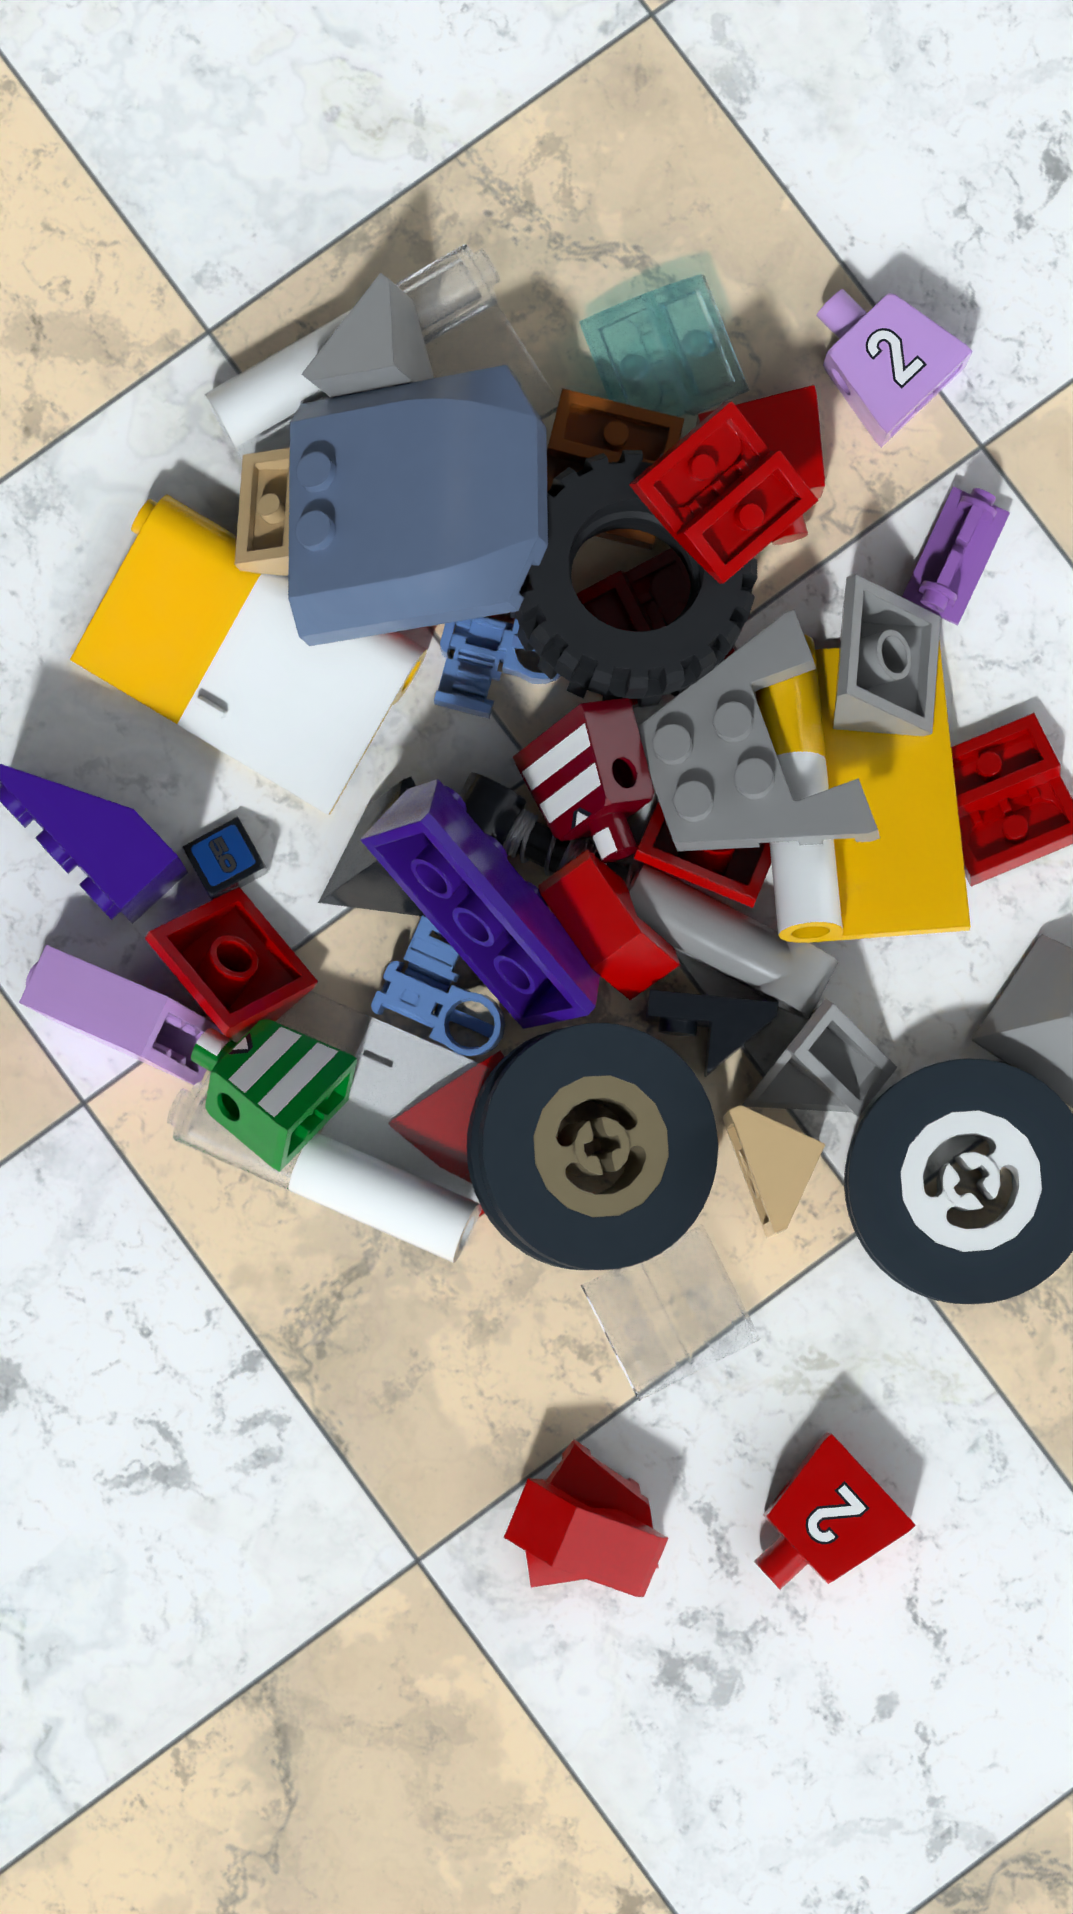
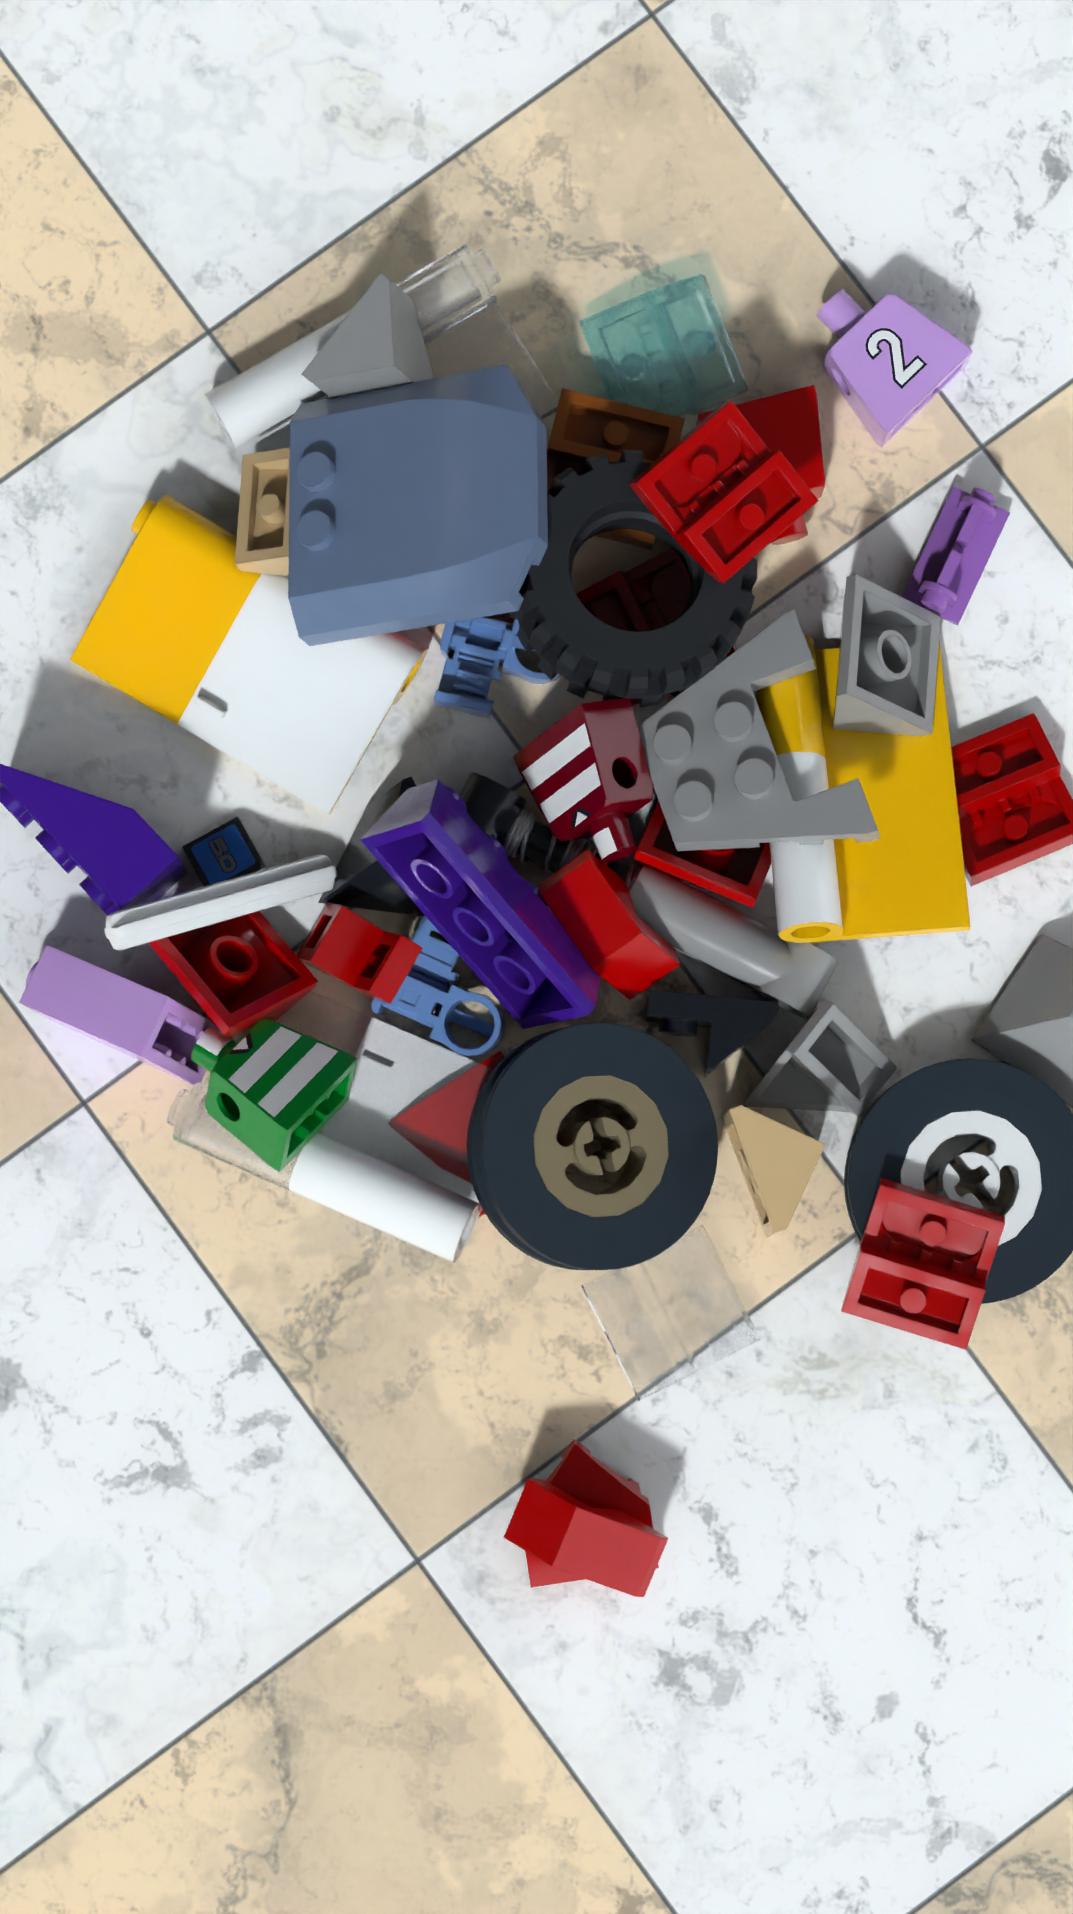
(219, 902): none -> white axle
(358, 953): none -> red slope
(829, 1517): red torso -> none
(923, 1263): none -> red slope

